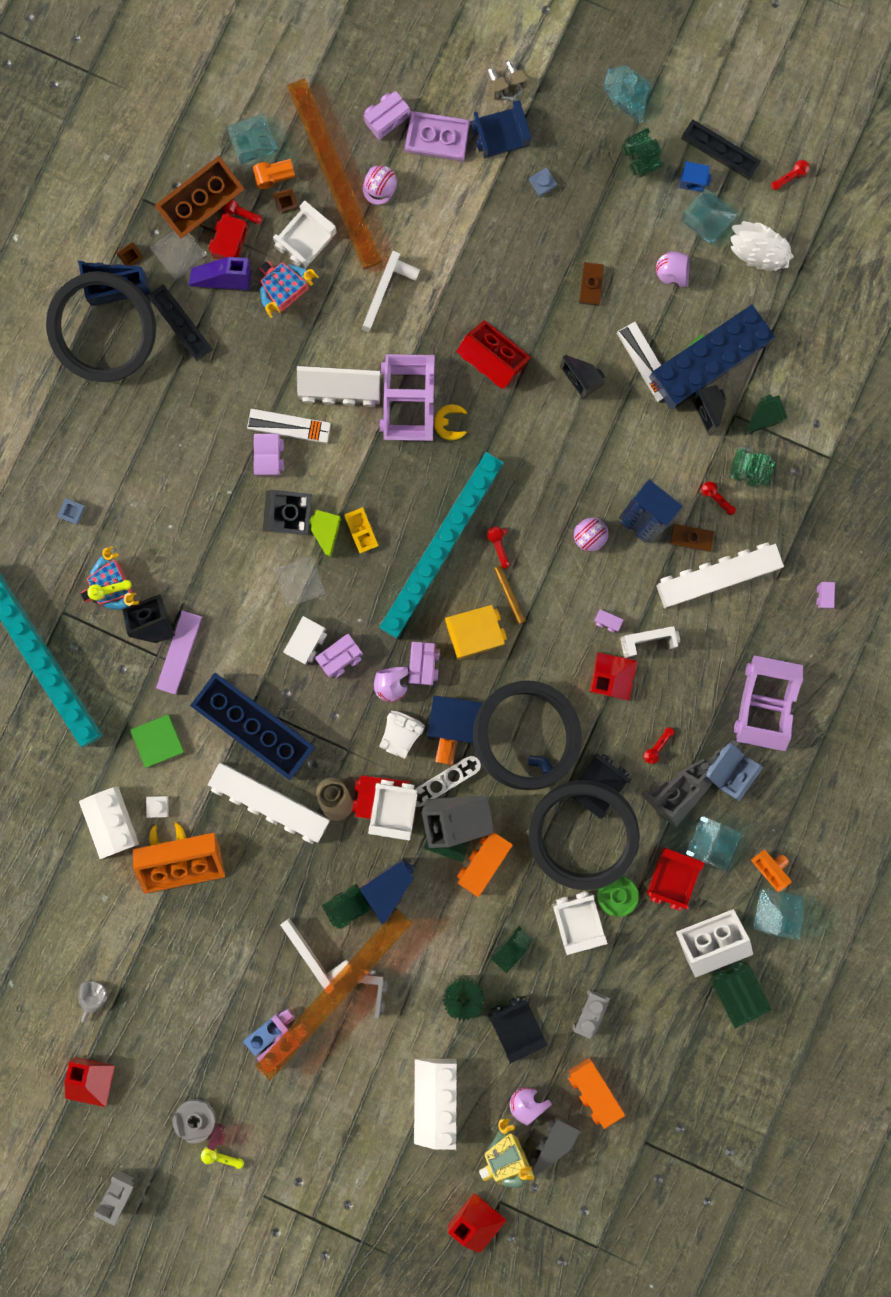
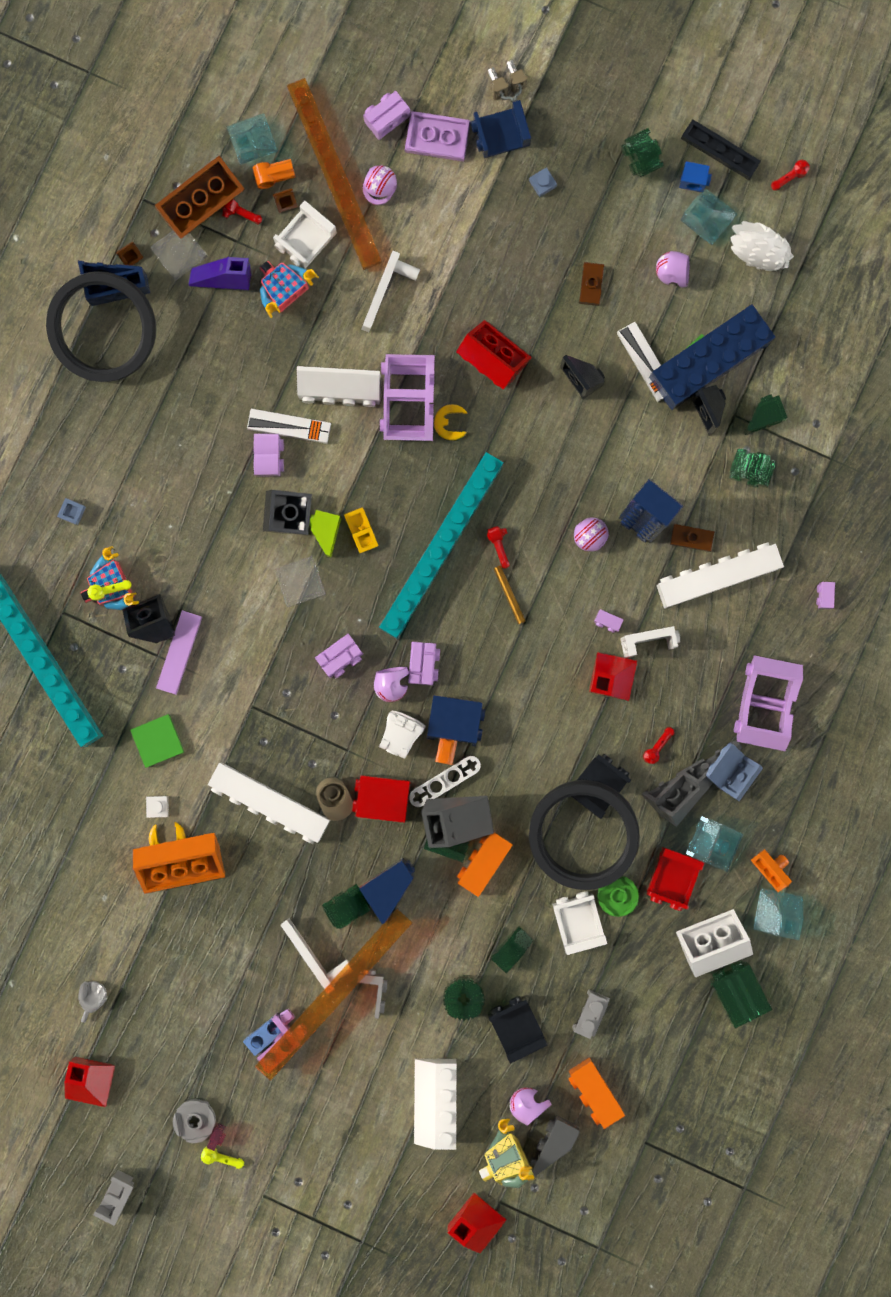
(109, 822): white slope -> none
(180, 322): black plate -> none
(229, 237): red brick -> none
(253, 726): dark blue brick -> none
(305, 640): white brick -> none
(393, 810): white panel -> none
(475, 631): yellow slope -> none
(542, 762): dark blue arm -> none
(567, 714): black tyre -> none
(627, 90): clear light blue slope -> none
(709, 489): red piece -> none

